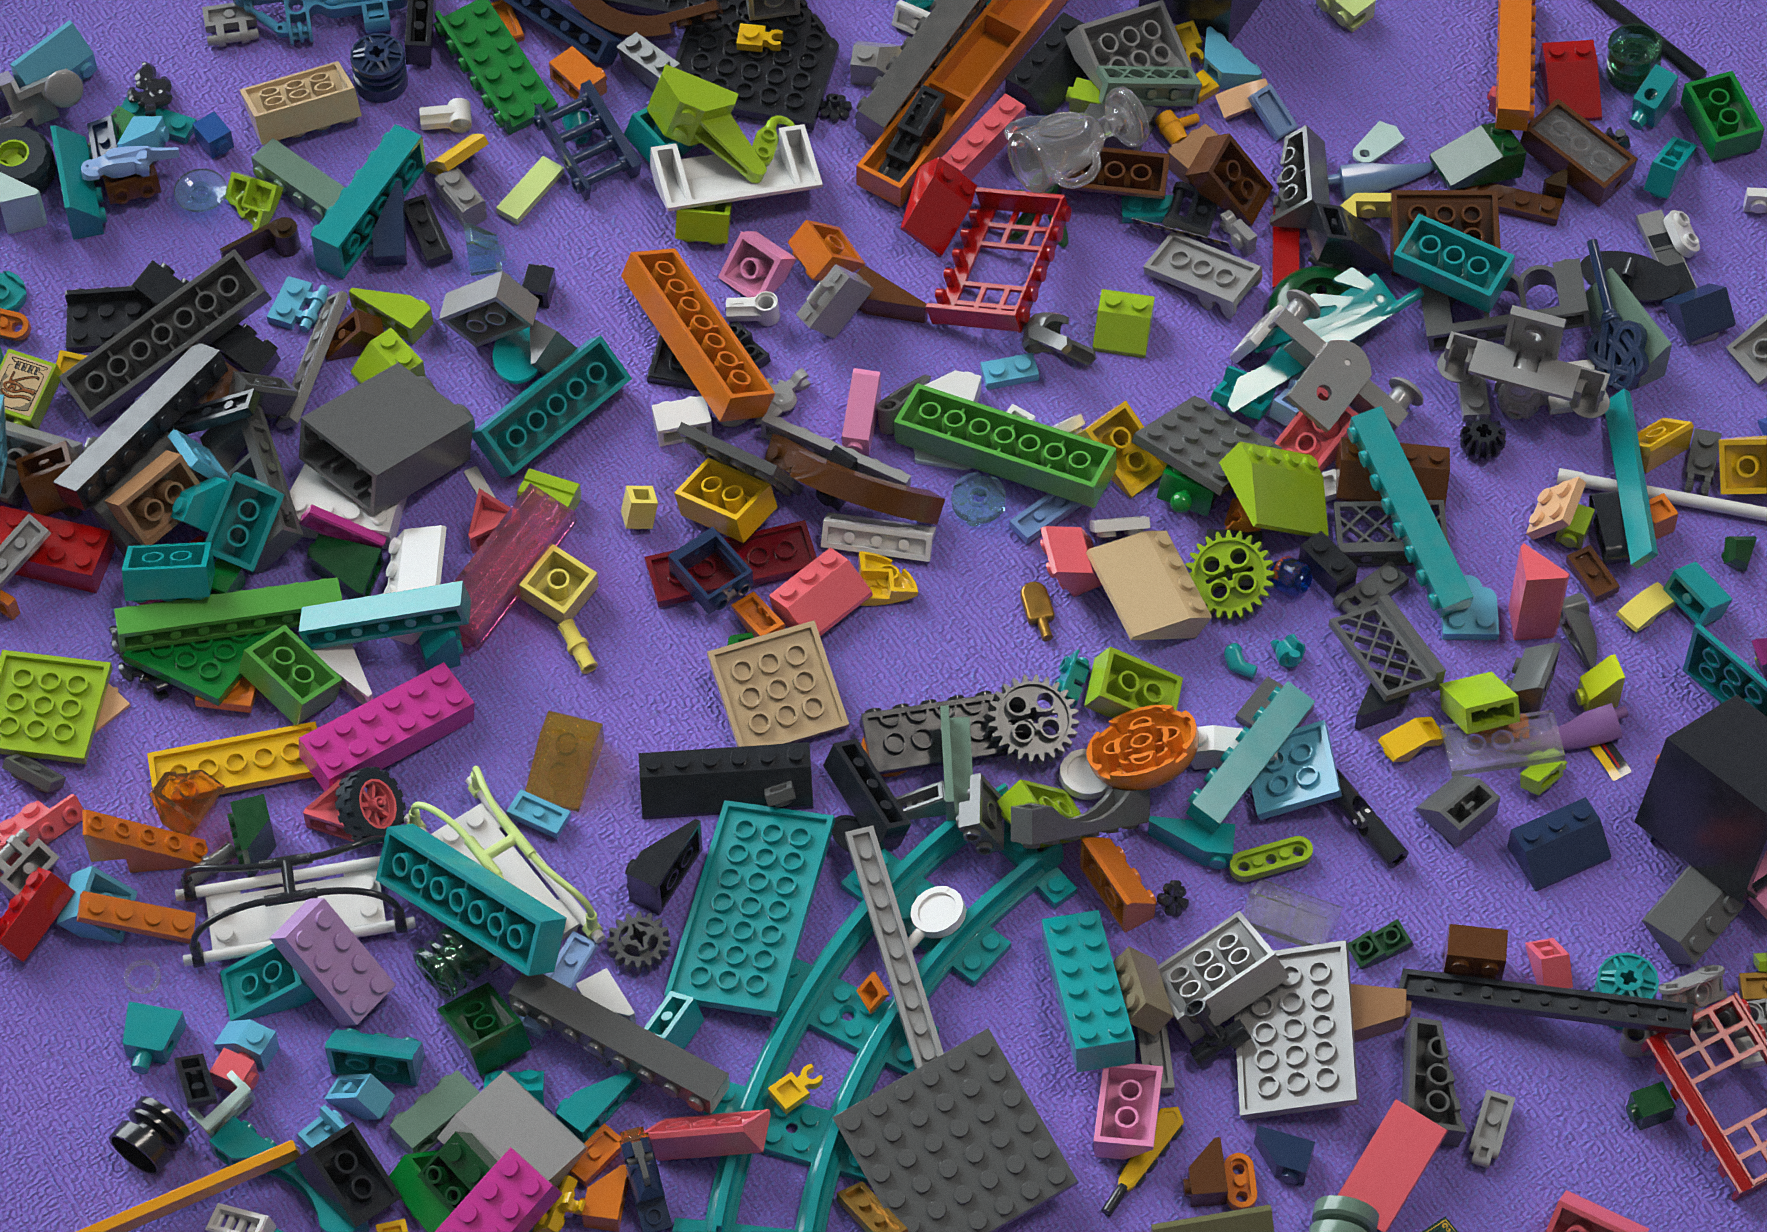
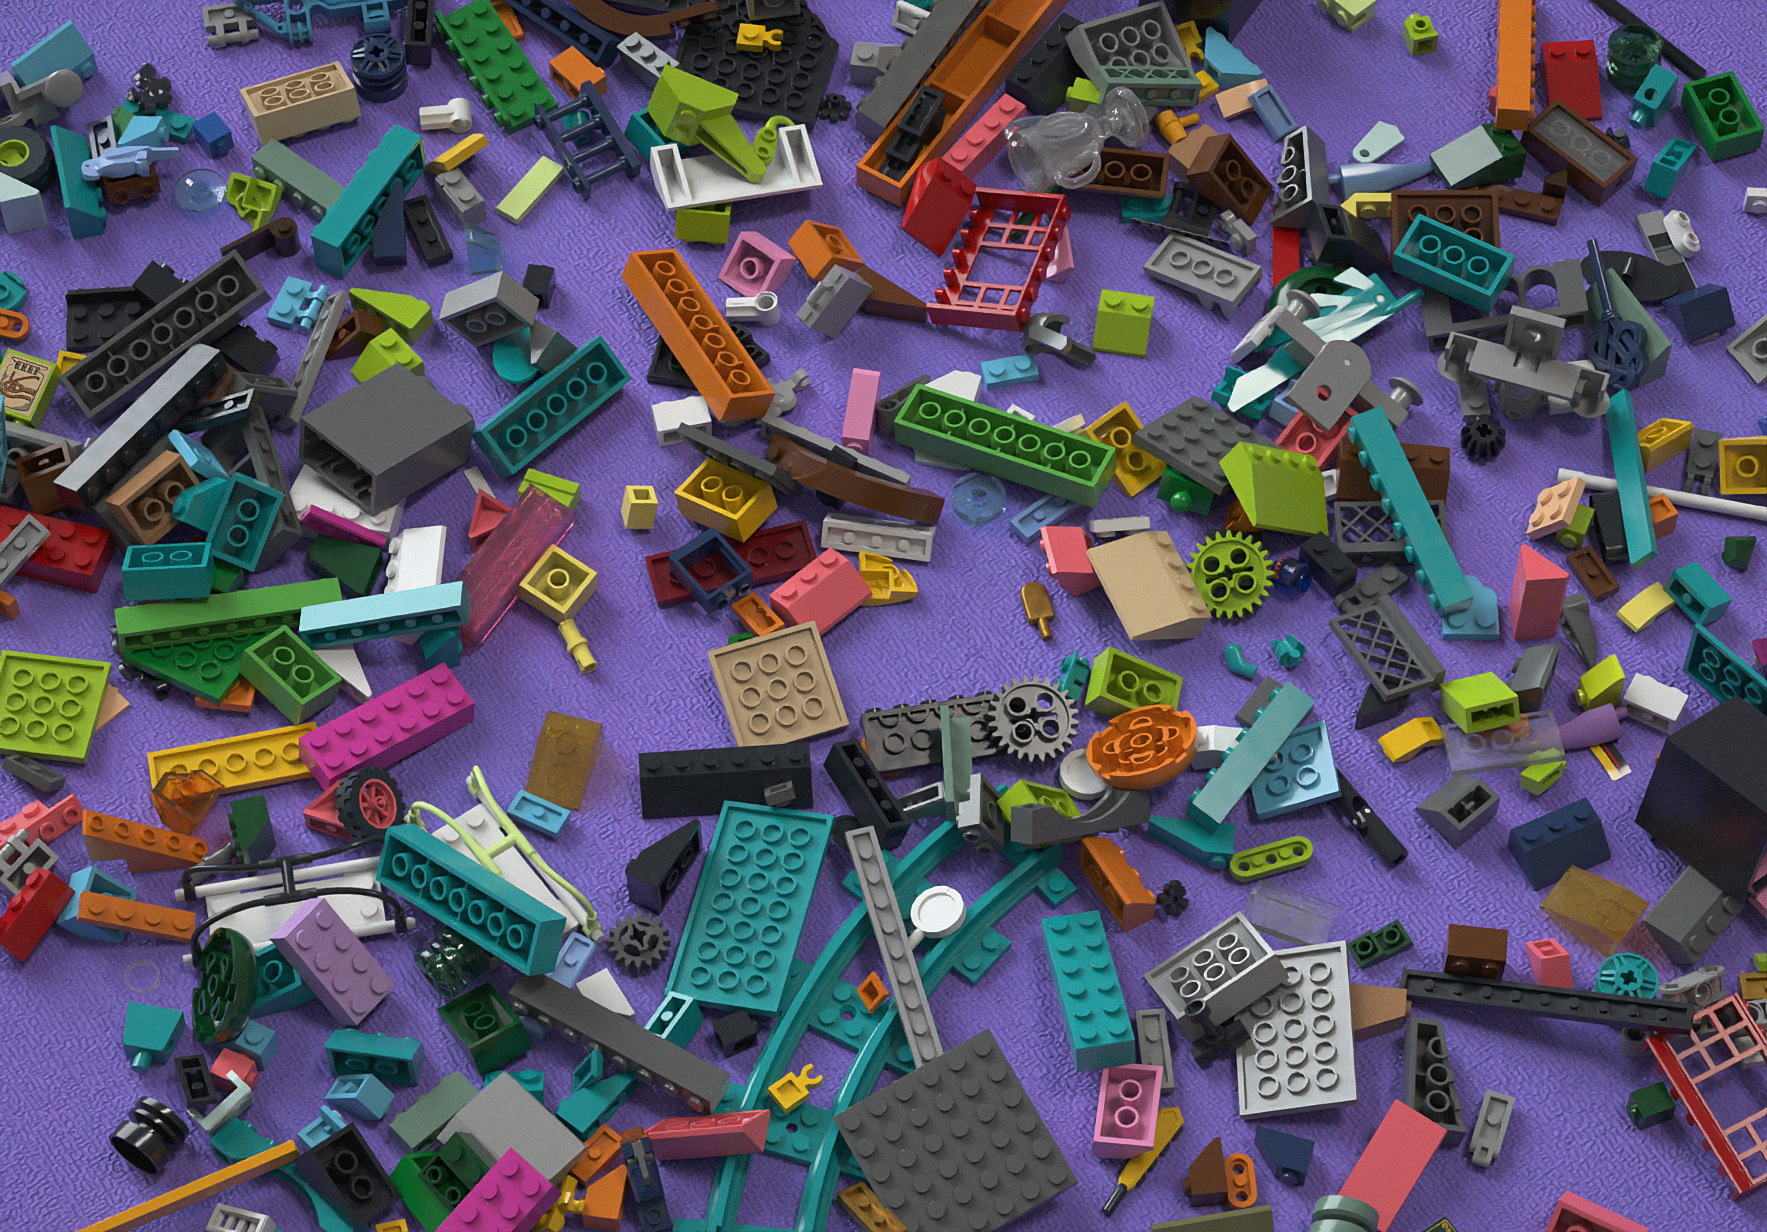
(225, 988): none -> dark green brick
(588, 1071): none -> teal tile
(736, 1033): none -> black brick
(1063, 259): none -> bright pink slope
(1142, 990): dark tan brick -> none
(1419, 29): none -> lime brick
(1595, 909): none -> clear yellow slope
(1654, 703): none -> white brick

